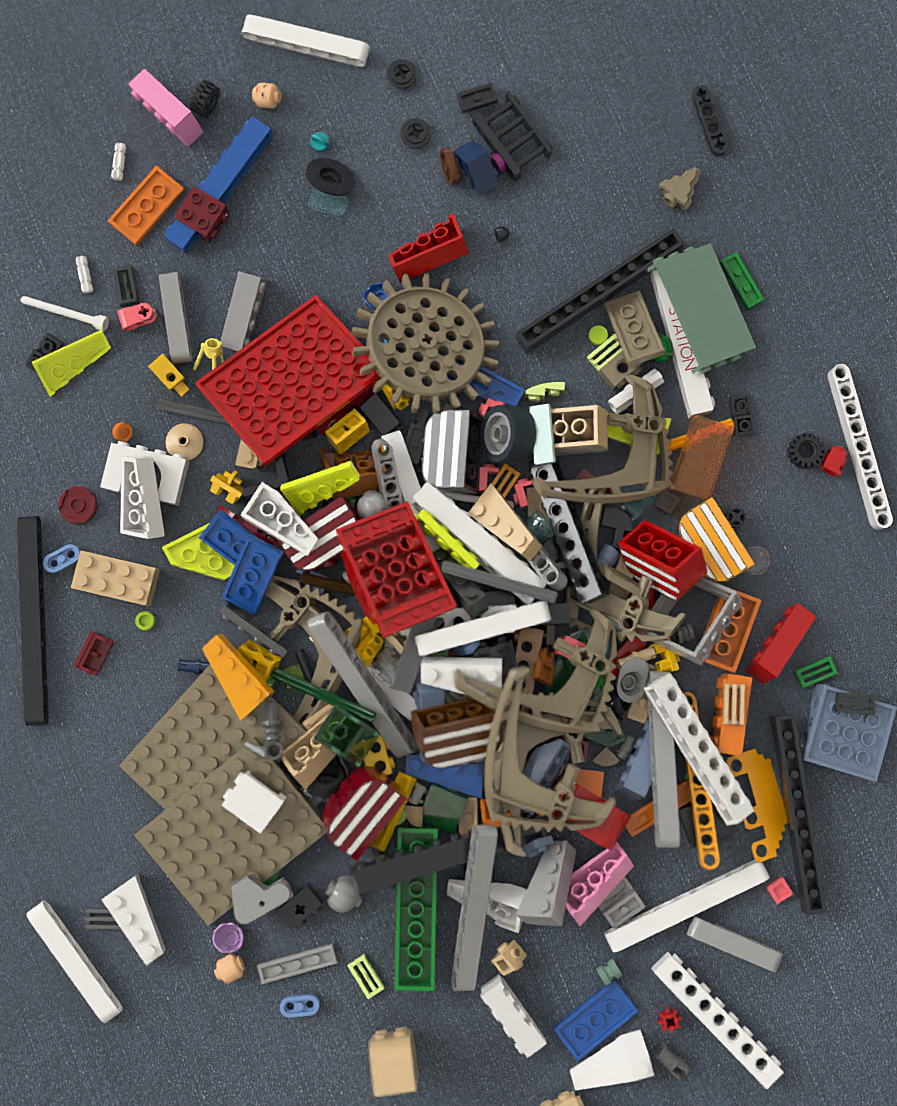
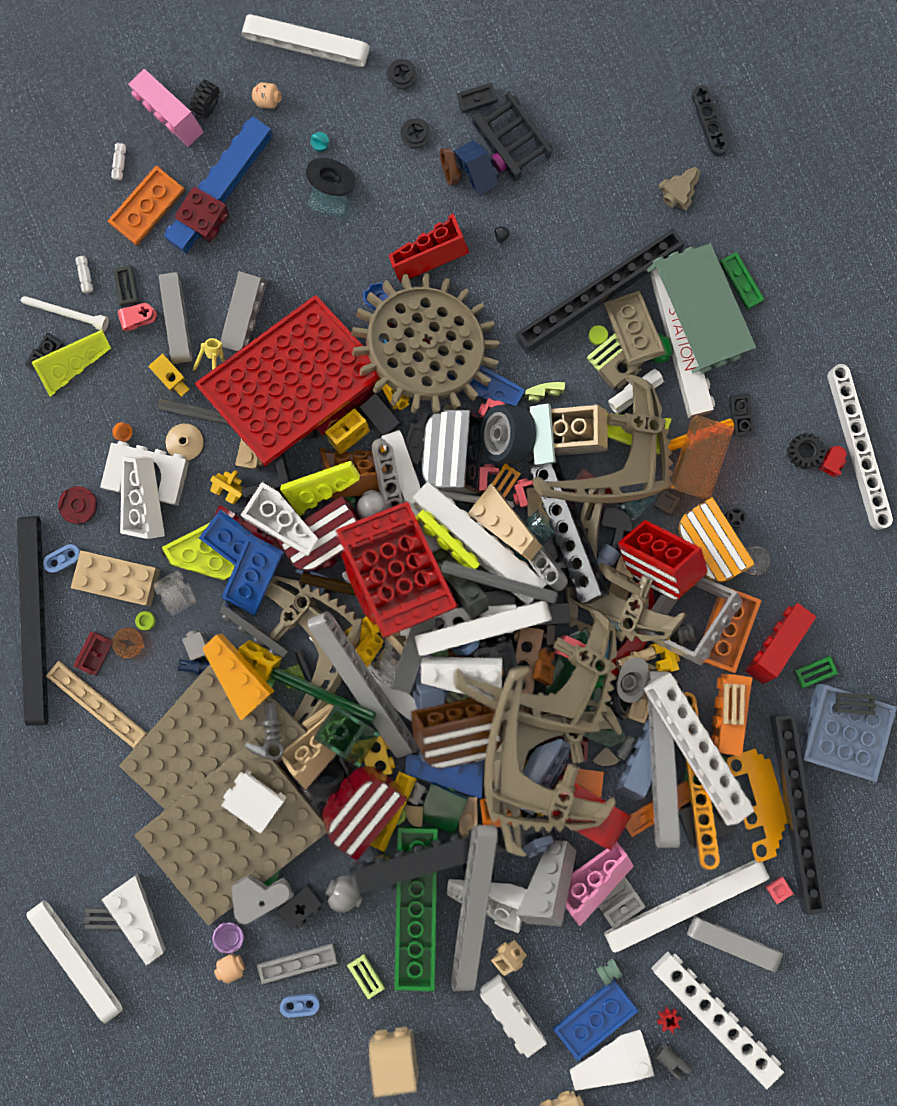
(96, 704): none -> tan tile
(120, 648): none -> clear orange gear
(175, 593): none -> clear brick
(194, 643): none -> light grey brick

